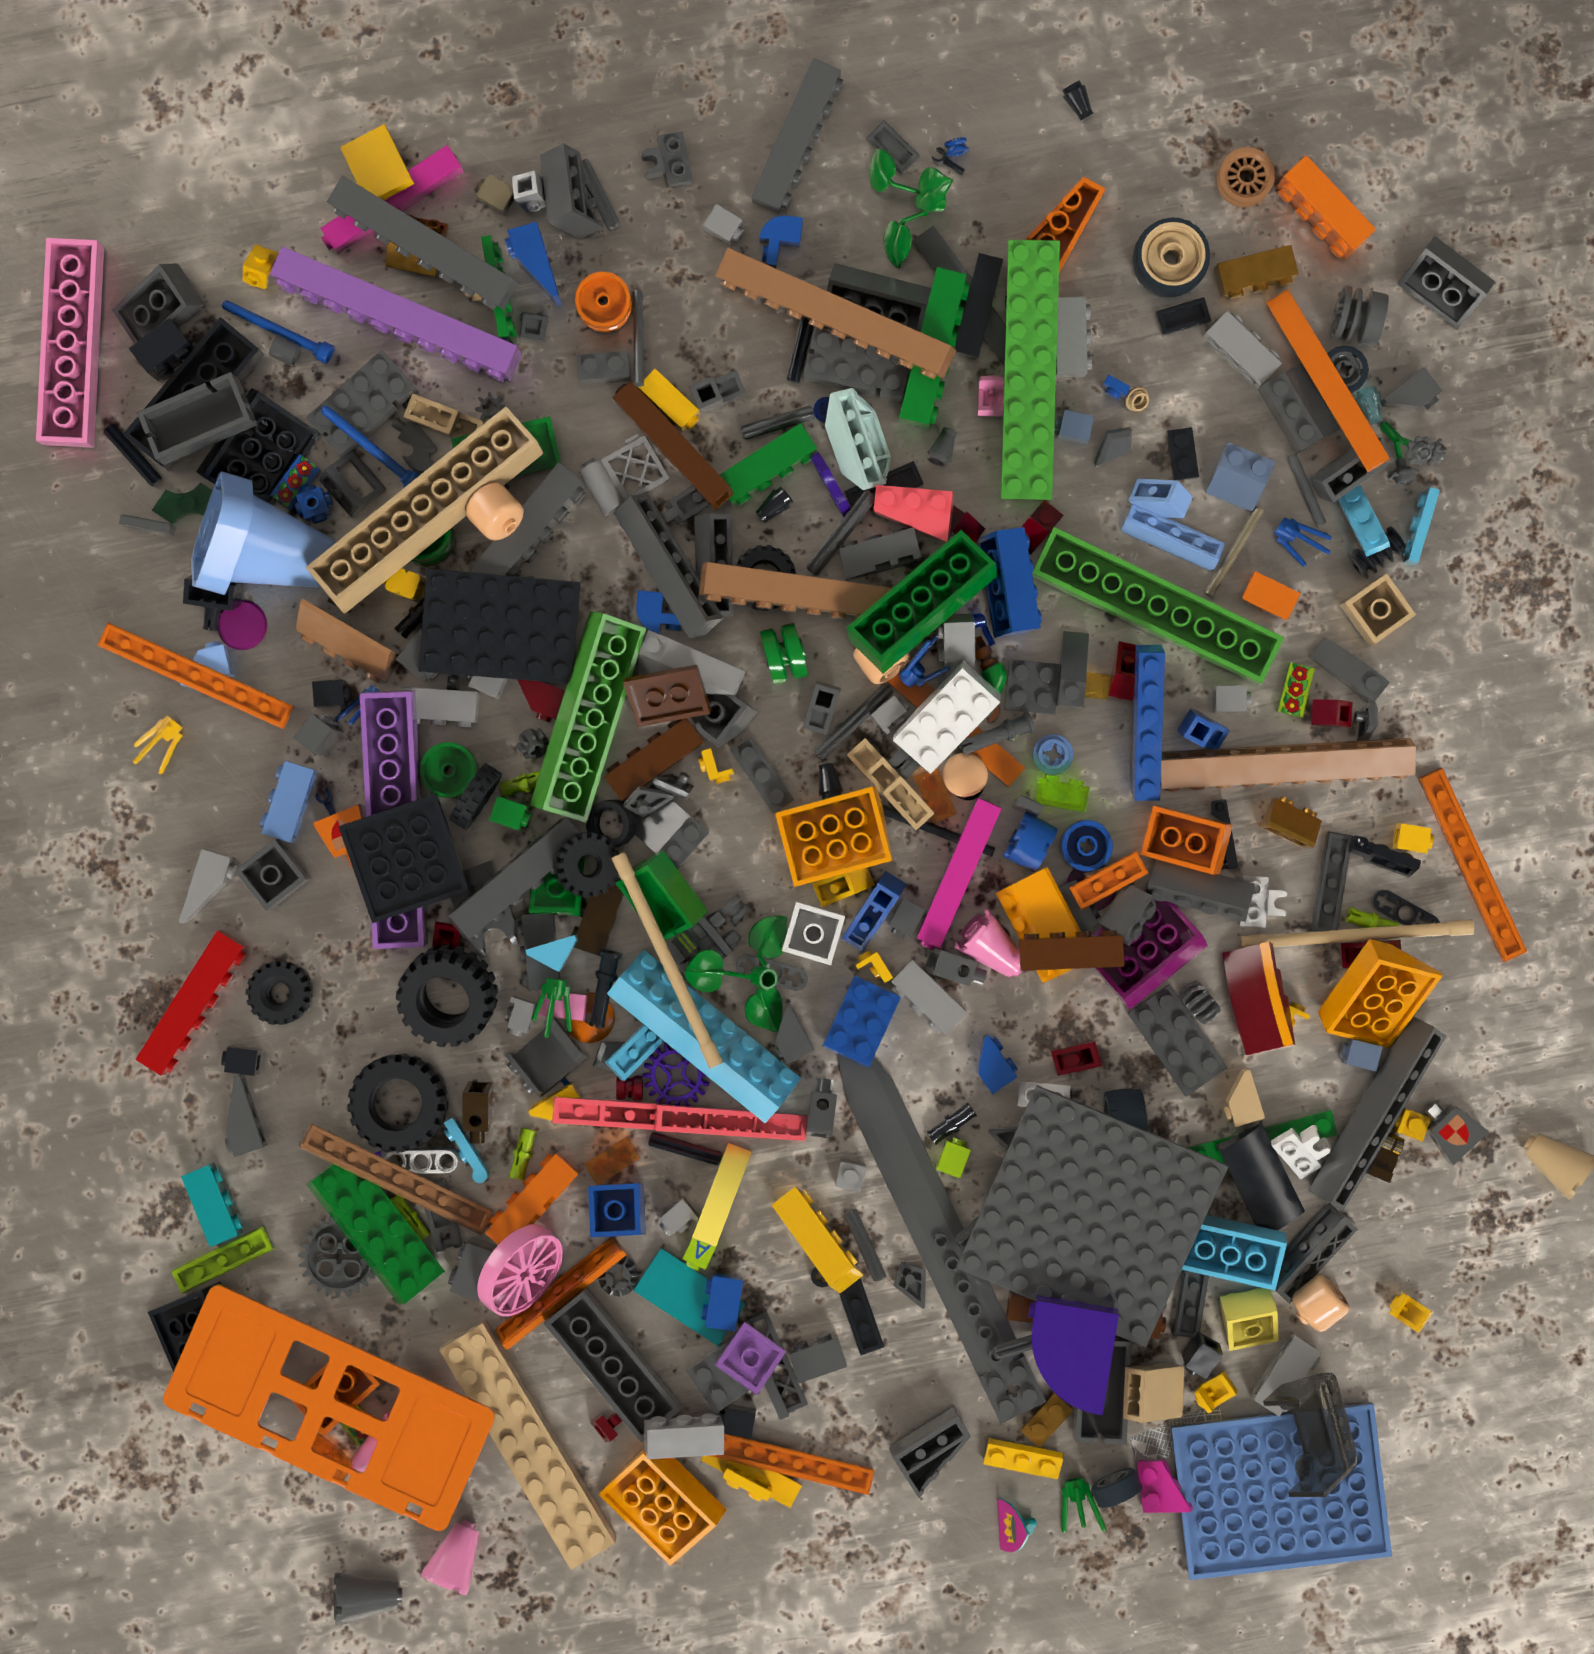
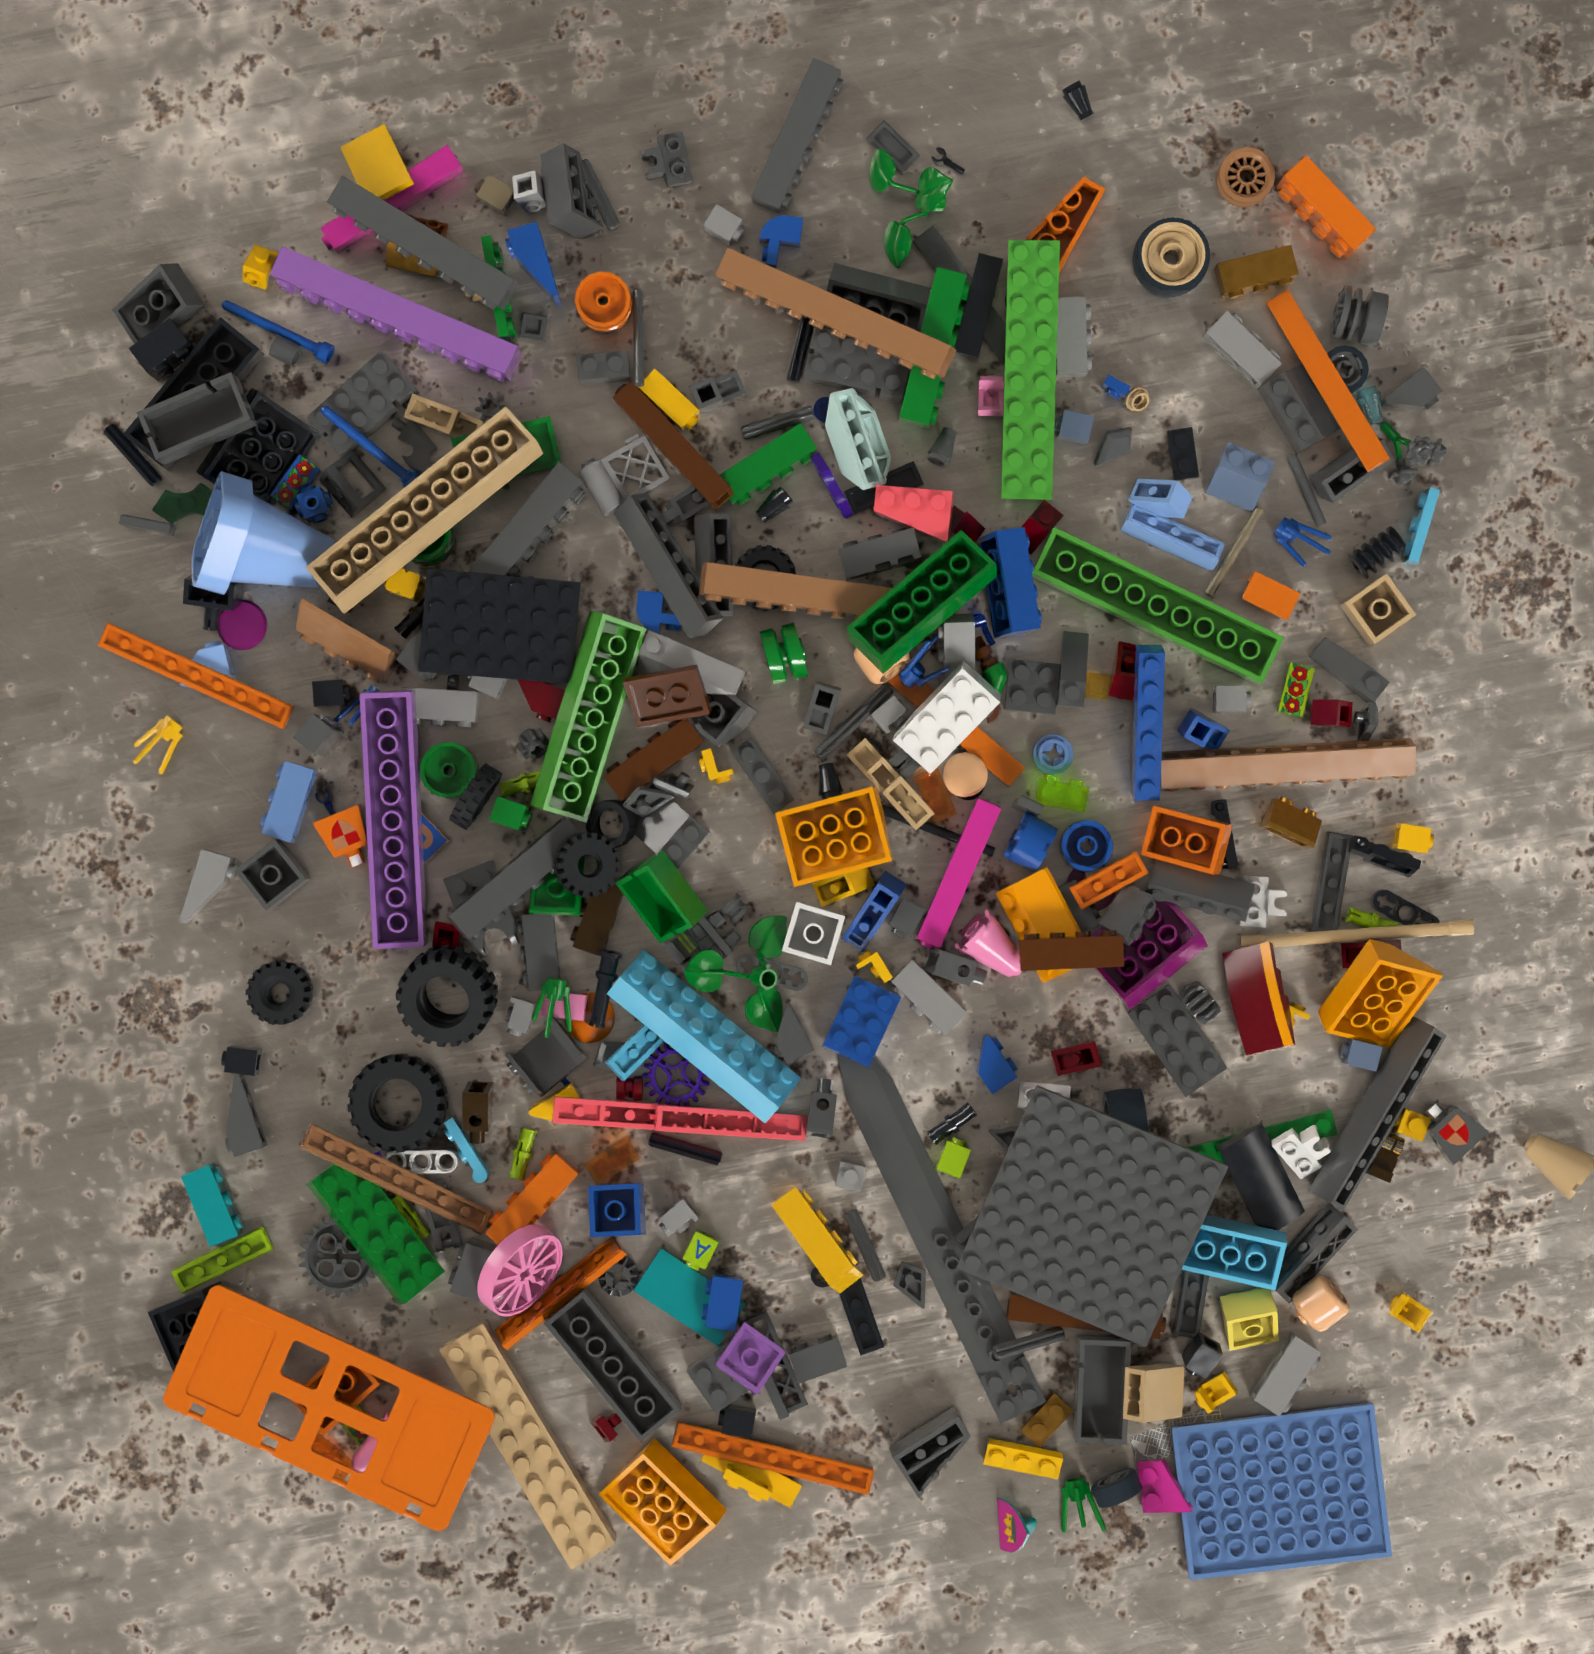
(70, 342): bright pink brick -> none
(191, 1003): red brick -> none
(362, 1597): dark grey cone -> none
(404, 858): black plate -> none
(454, 1559): bright pink cone -> none
(494, 511): light nougat head -> none
(554, 953): medium azure slope -> none
(627, 874): tan piece -> none
(683, 1436): light grey brick -> none
(721, 1195): light yellow slope -> none
(841, 532): dark grey axle -> none
(956, 147): blue bush -> none
(1008, 730): dark grey pin -> none
(1074, 1349): dark purple brick -> none
(1183, 316): black tile -> none
(1243, 1101): tan slope -> none
(1322, 1431): clear smoke windscreen -> none
(1364, 521): medium azure plate -> none
(1446, 282): dark grey slope -> none
(1472, 864): orange tile -> none

